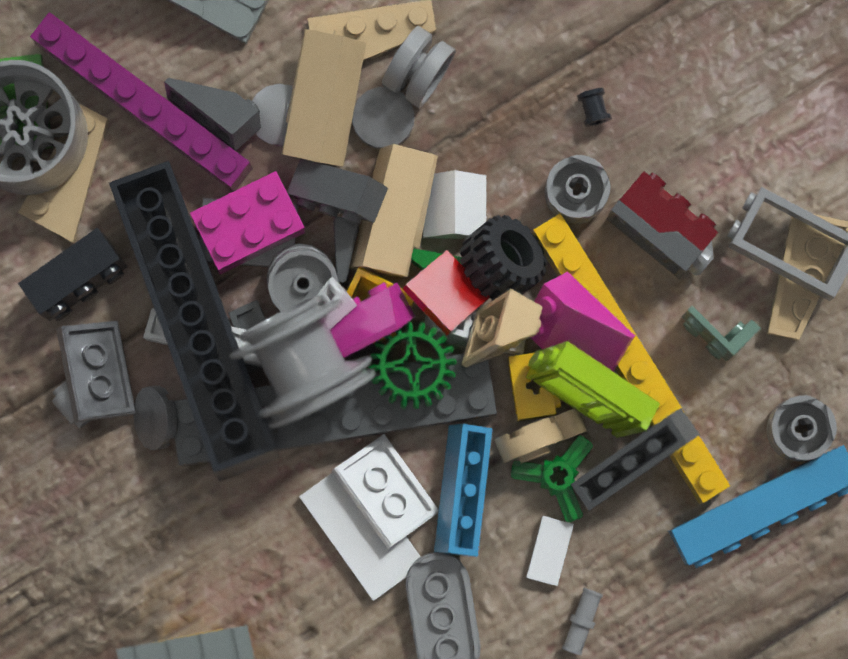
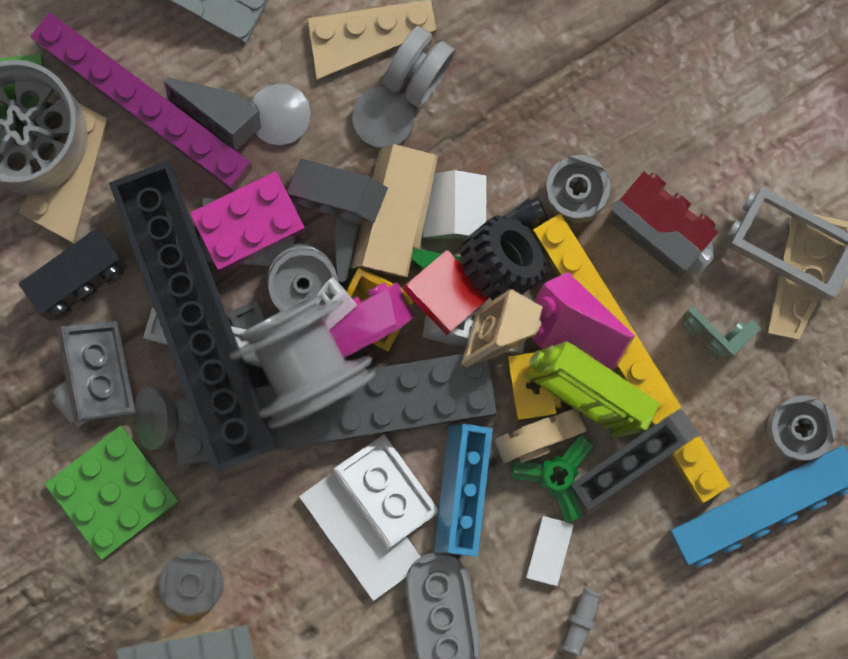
(111, 492): none -> bright green plate
(191, 584): none -> flat silver tile
(323, 97): tan slope -> none
(410, 338): green gear -> none
(529, 213): none -> black cone
(594, 107): black bush -> none

